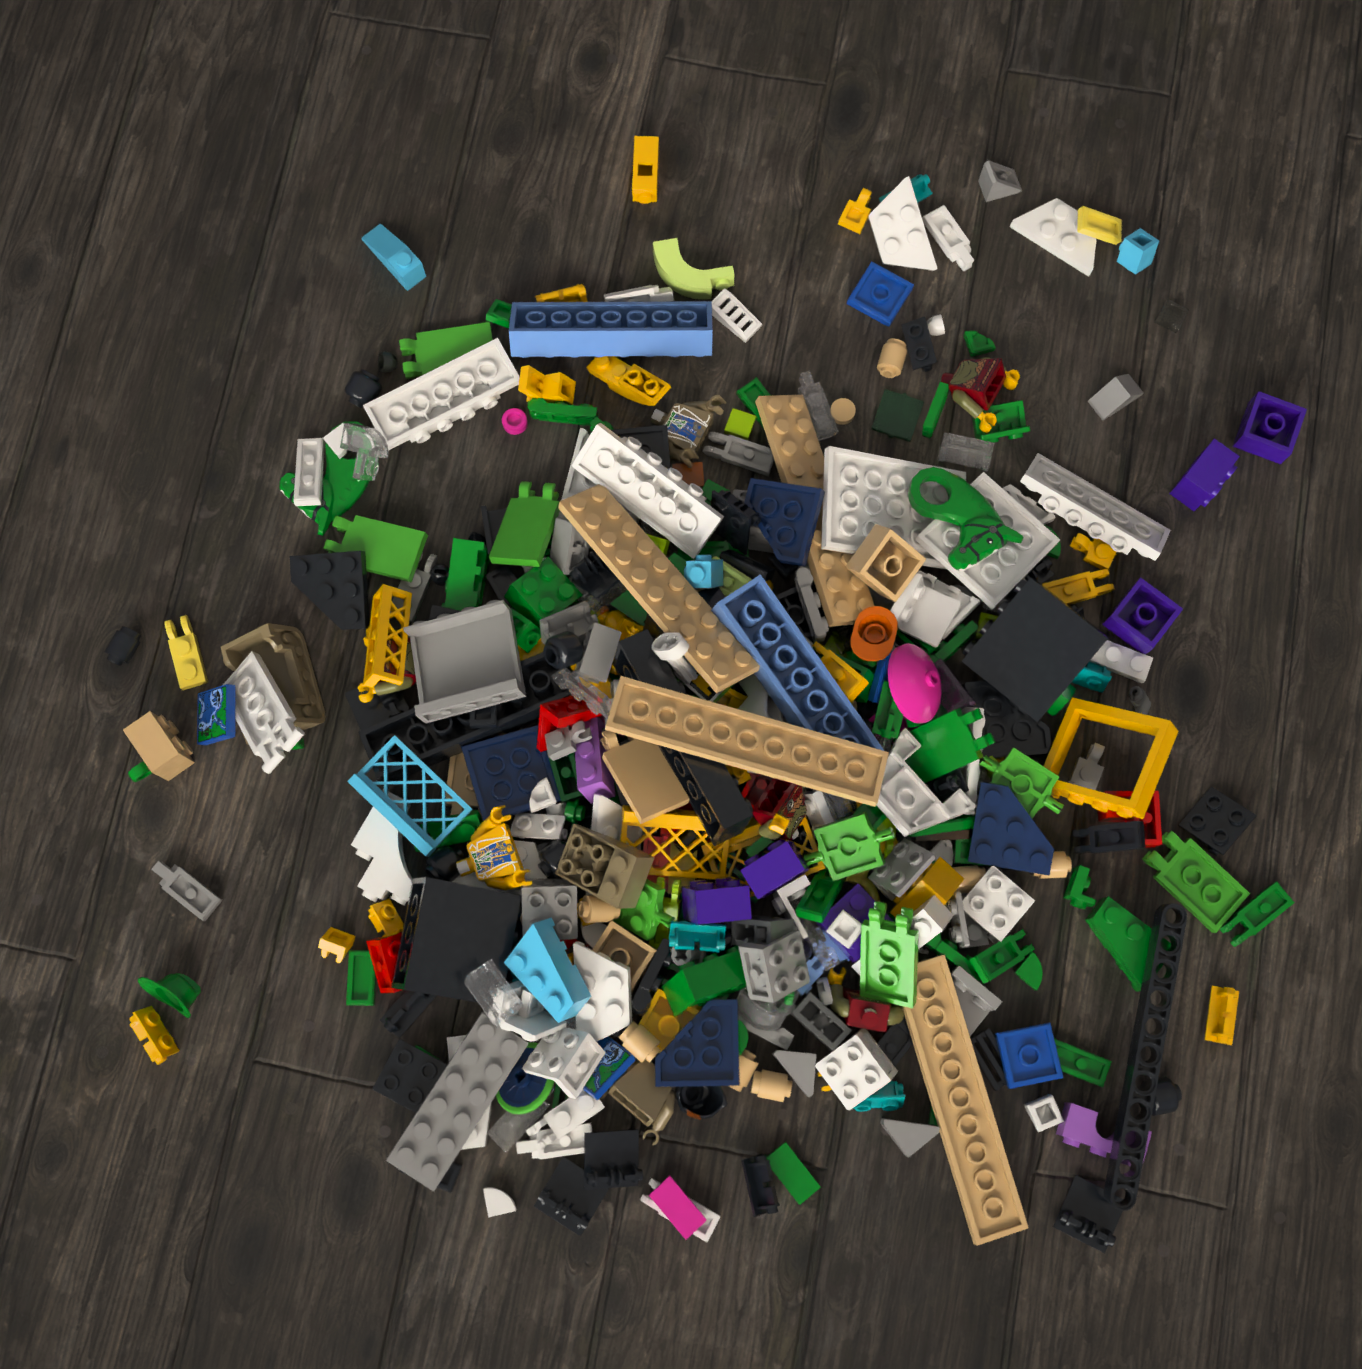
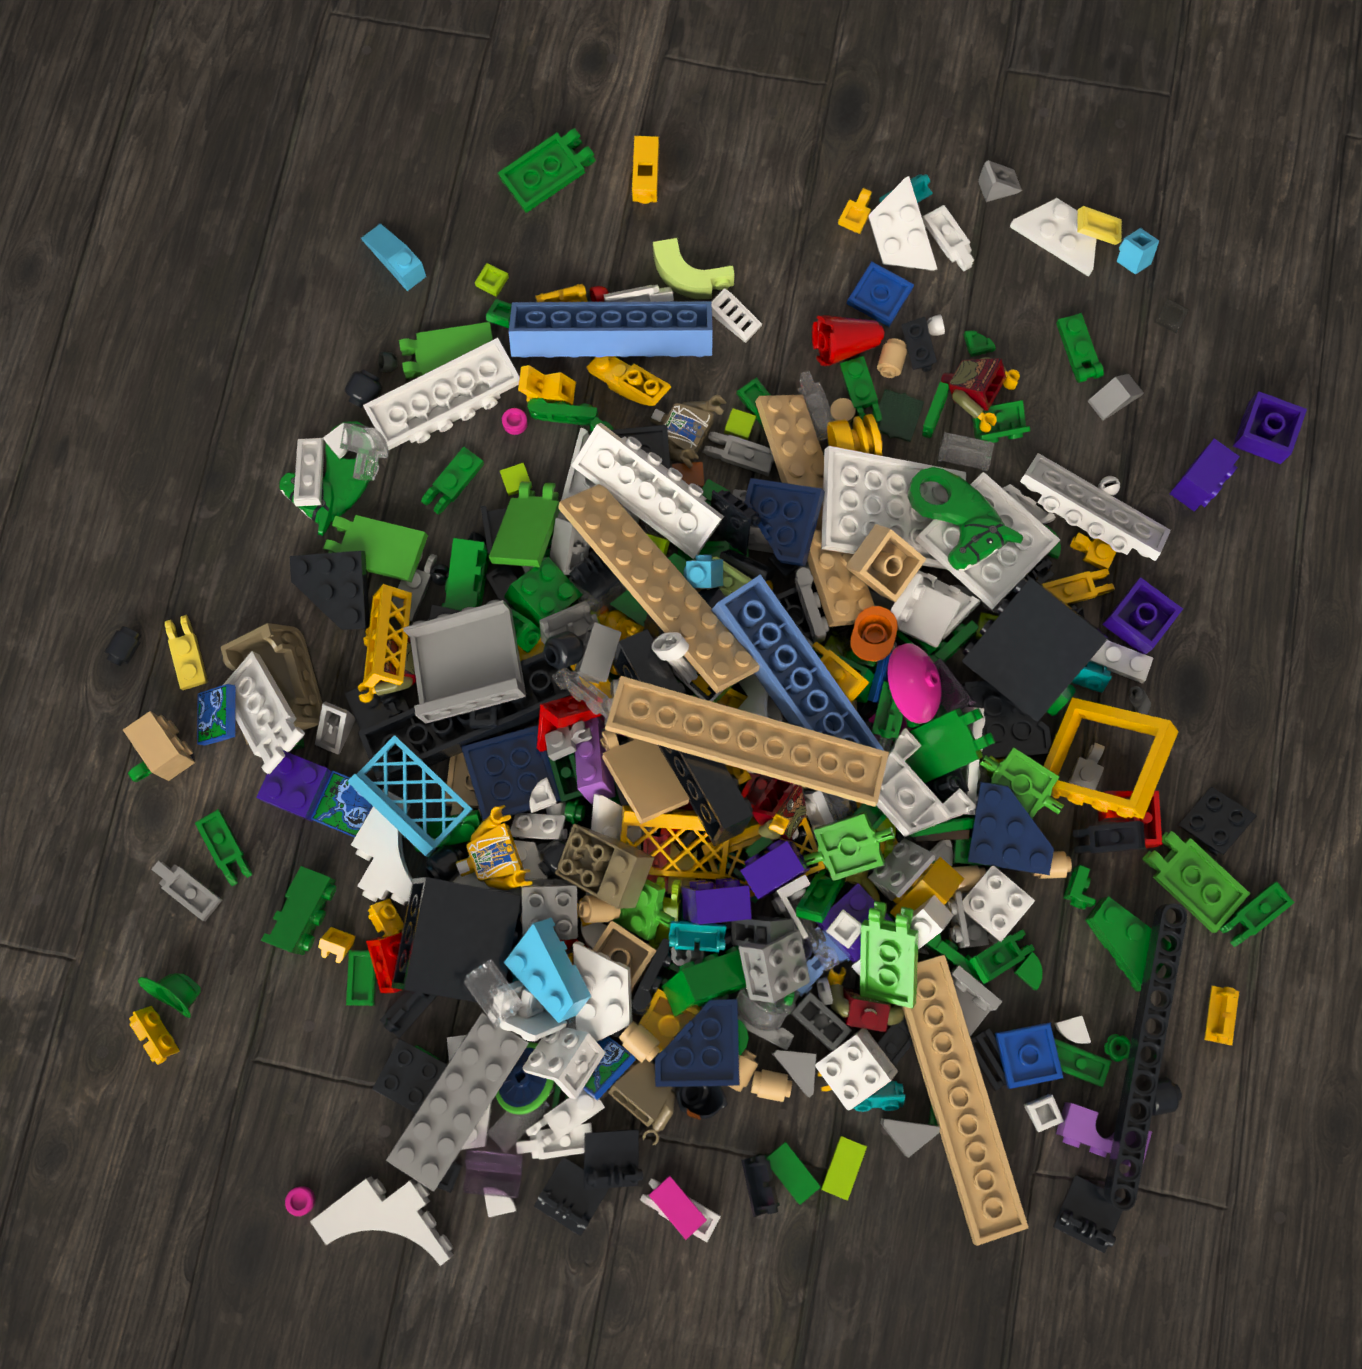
(223, 845): none -> green hinge
(295, 785): none -> dark purple brick
(300, 1201): none -> dark pink tile
(301, 912): none -> green wedge
(333, 727): none -> light grey slope
(341, 806): none -> tile
(400, 1213): none -> white arch
(453, 479): none -> green hinge
(491, 279): none -> lime tile
(493, 1174): none -> clear purple panel
(513, 477): none -> lime tile
(546, 169): none -> green tile
(597, 293): none -> red hinge
(843, 1168): none -> lime tile
(844, 337): none -> red cone
(860, 387): none -> green hinge
(863, 437): none -> yellow wheel
(1074, 1030): none -> white tile
(1079, 348): none -> green plate
(1113, 489): none -> white hinge
(1117, 1055): none -> green plate

